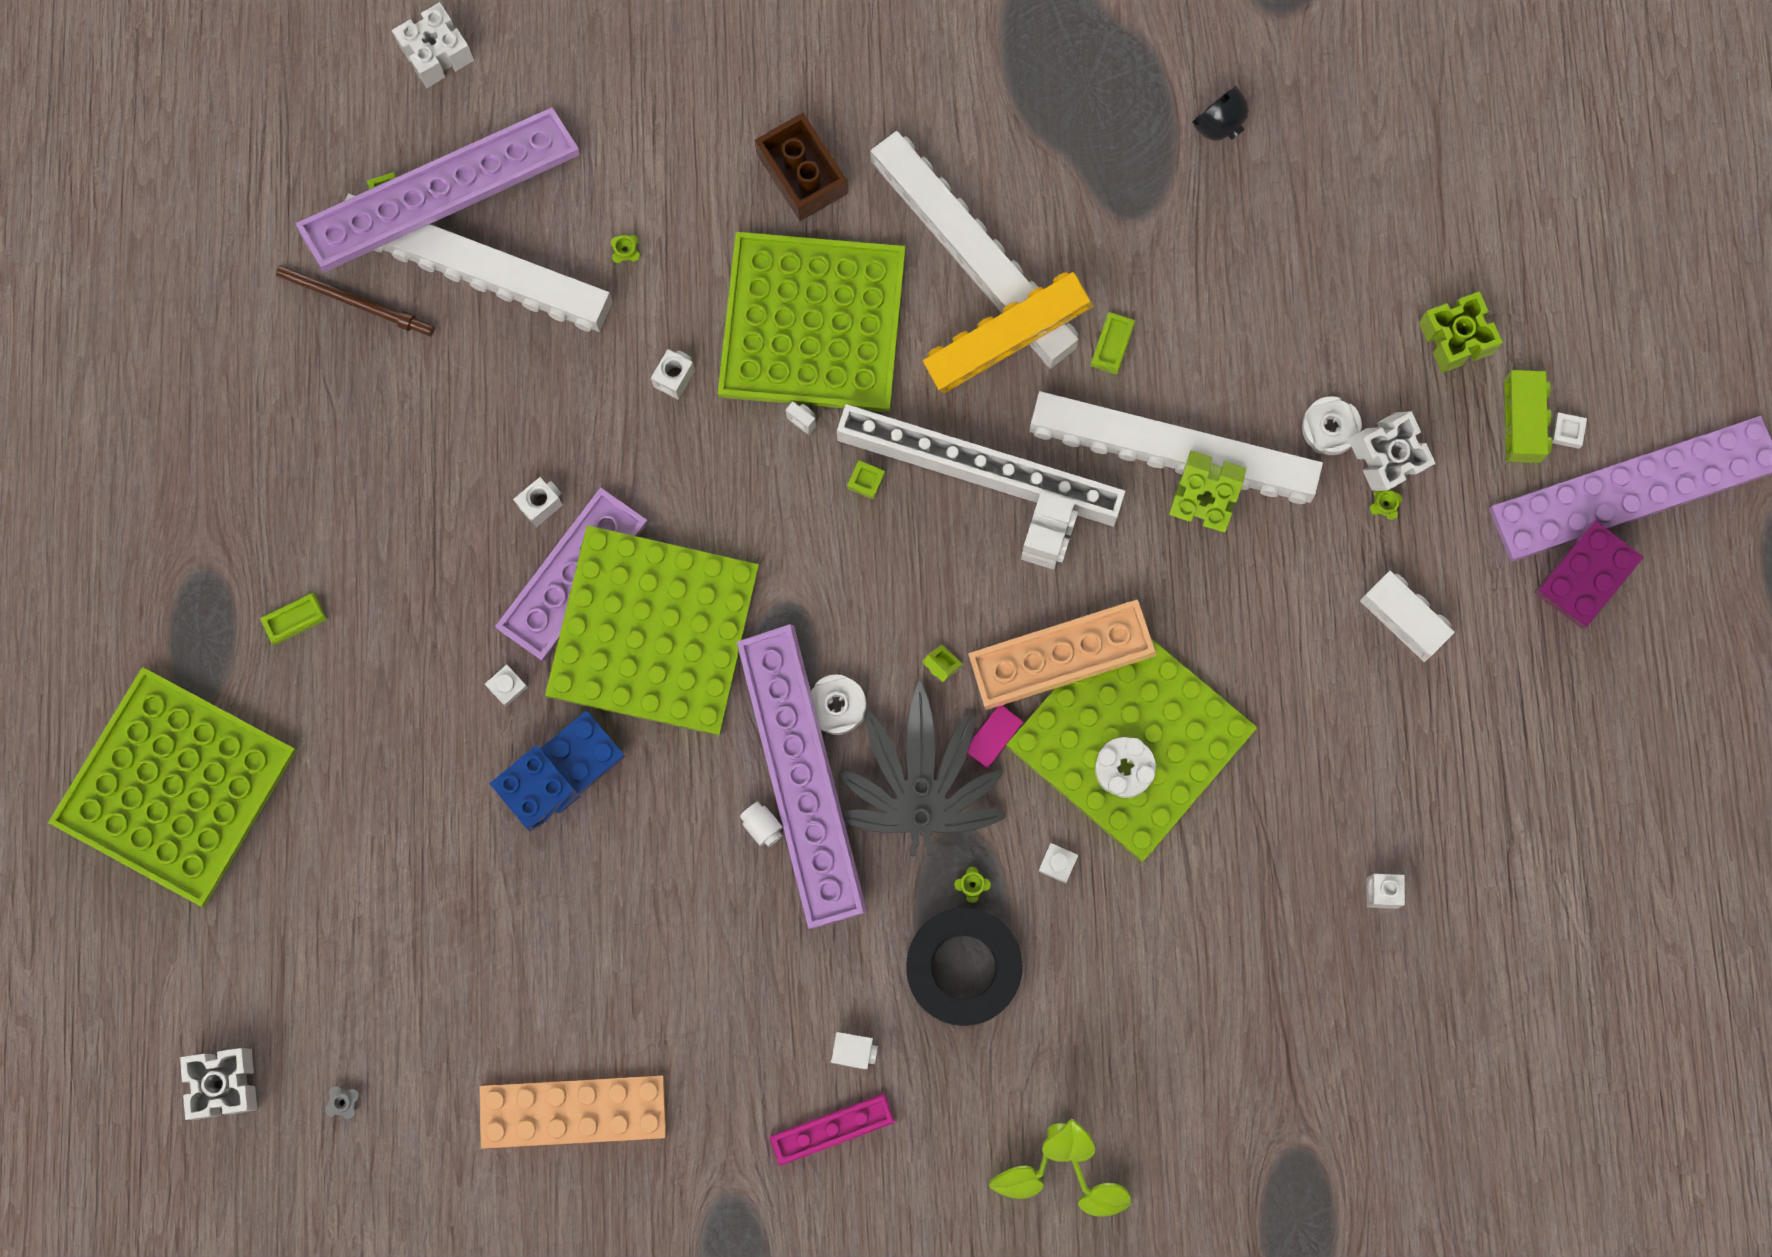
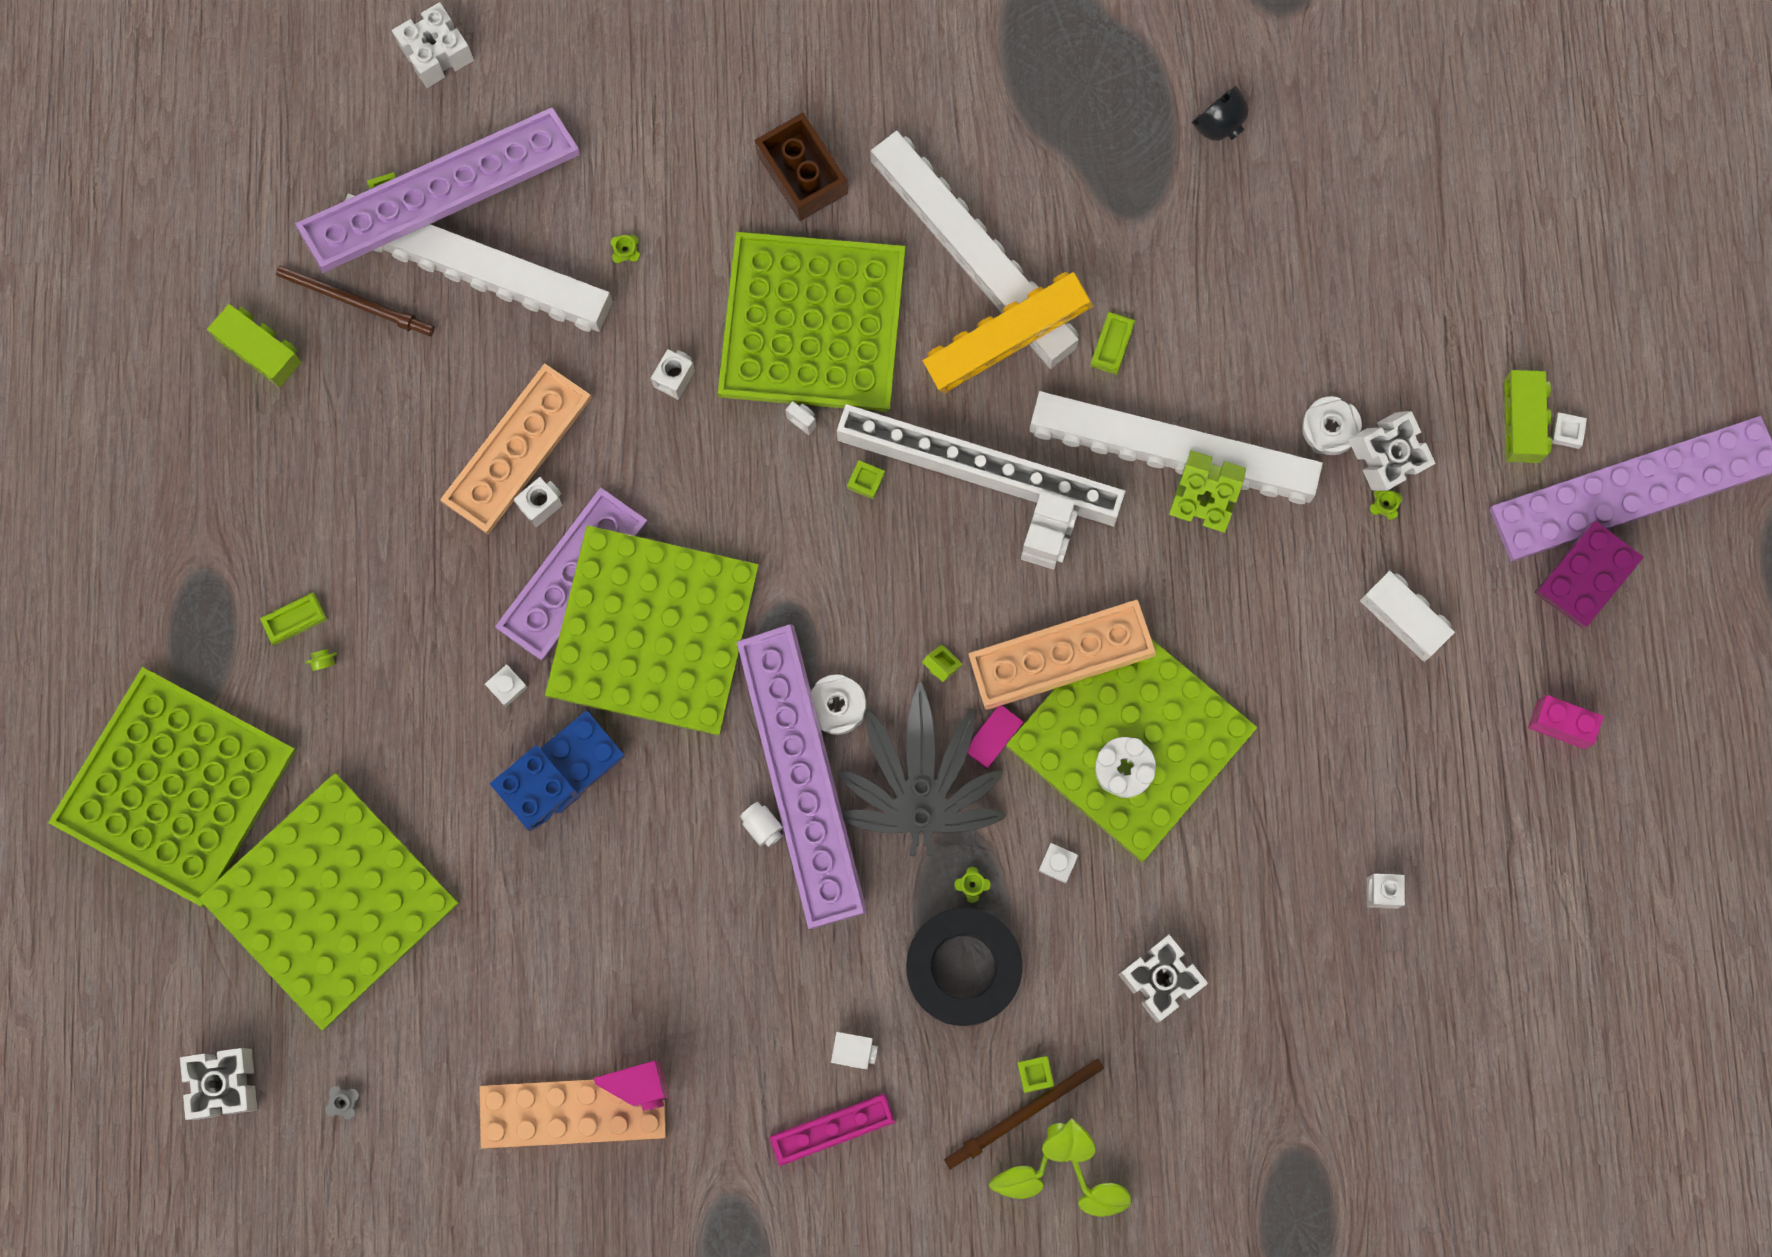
(255, 344): none -> lime brick
(321, 659): none -> lime plate
(328, 901): none -> lime plate
(516, 449): none -> light nougat plate
(637, 1085): none -> dark pink slope
(974, 1146): none -> reddish brown bar
(1035, 1074): none -> lime plate
(1181, 980): none -> white brick
(1446, 324): lime brick -> none
(1565, 722): none -> dark pink brick

